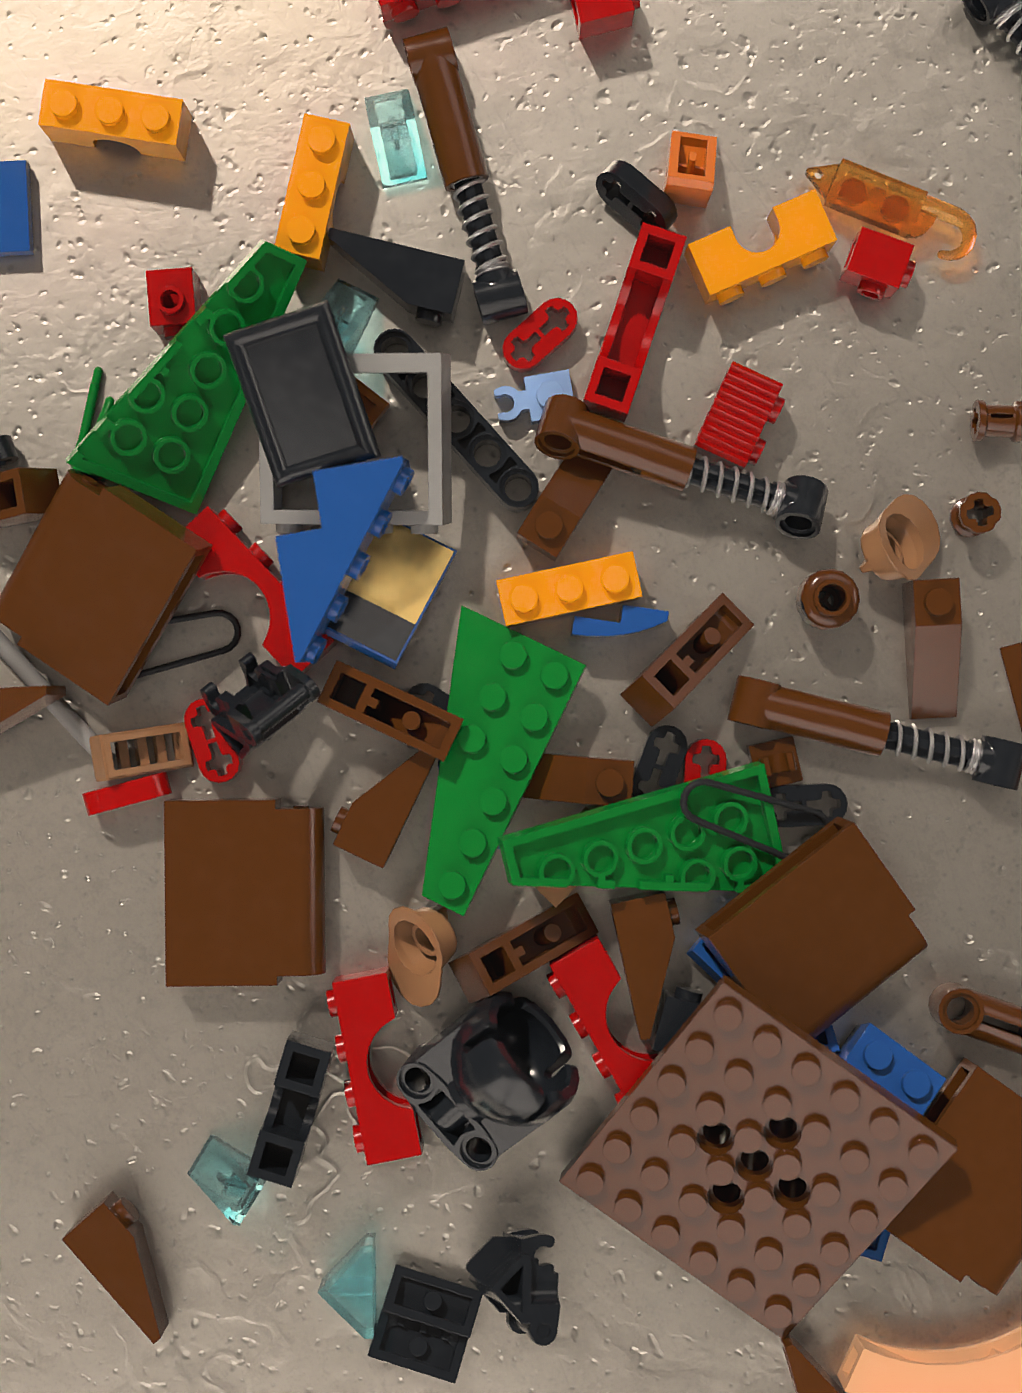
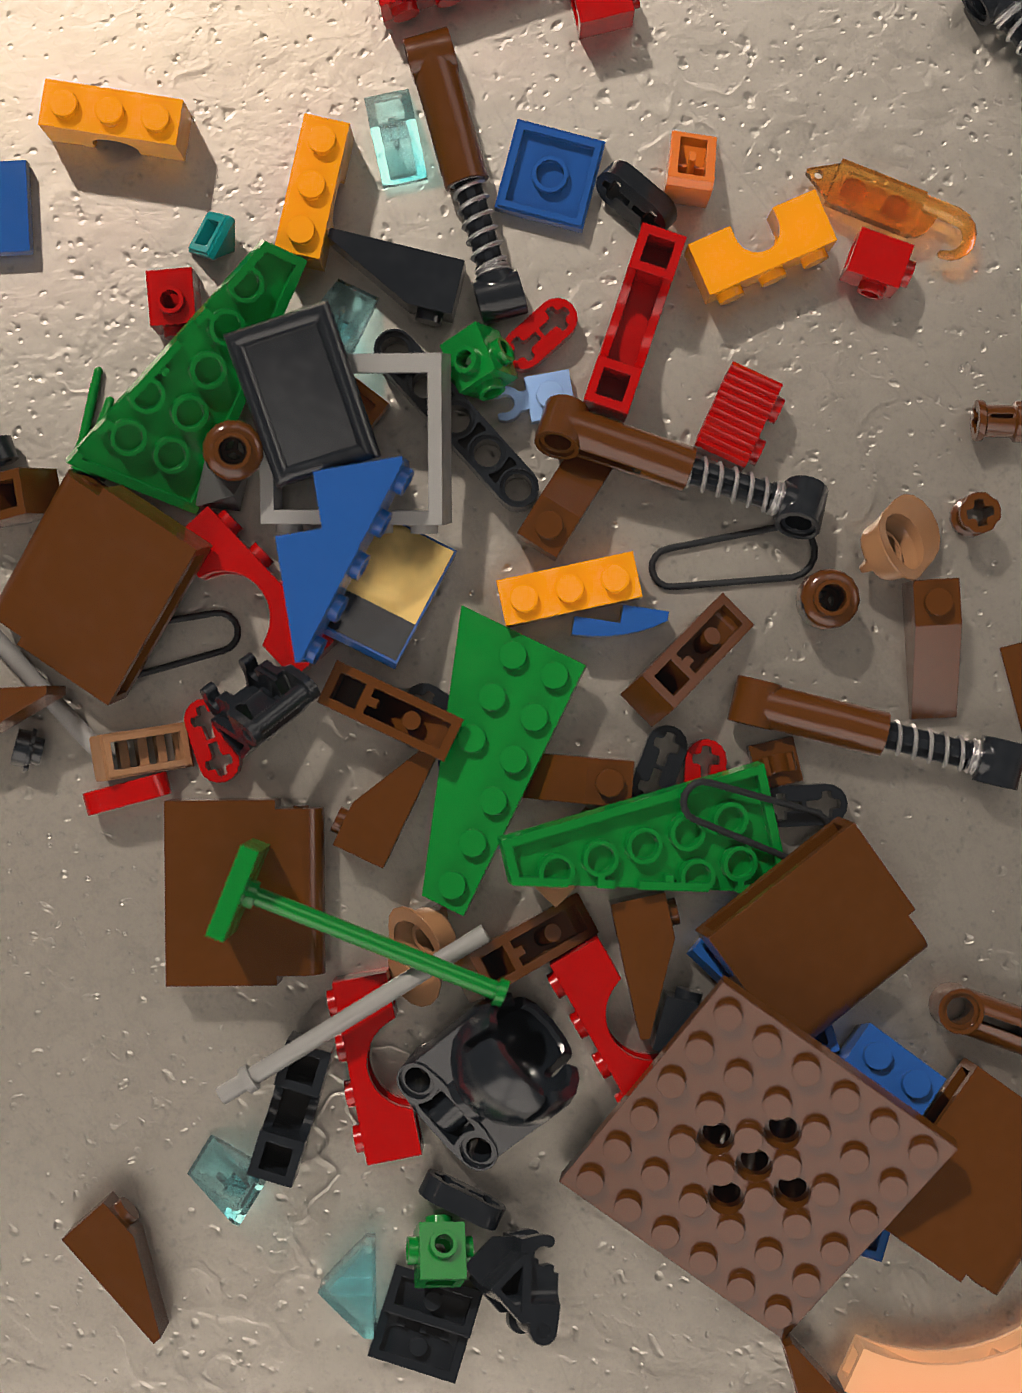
(27, 749): none -> black plate
(214, 236): none -> teal slope
(217, 456): none -> reddish brown head
(219, 492): none -> dark grey slope
(244, 891): none -> green tile
(251, 1077): none -> light grey bar
(435, 1268): none -> green brick
(462, 1199): none -> black beam
(480, 361): none -> green brick
(549, 176): none -> blue tile
(727, 582): none -> black piece

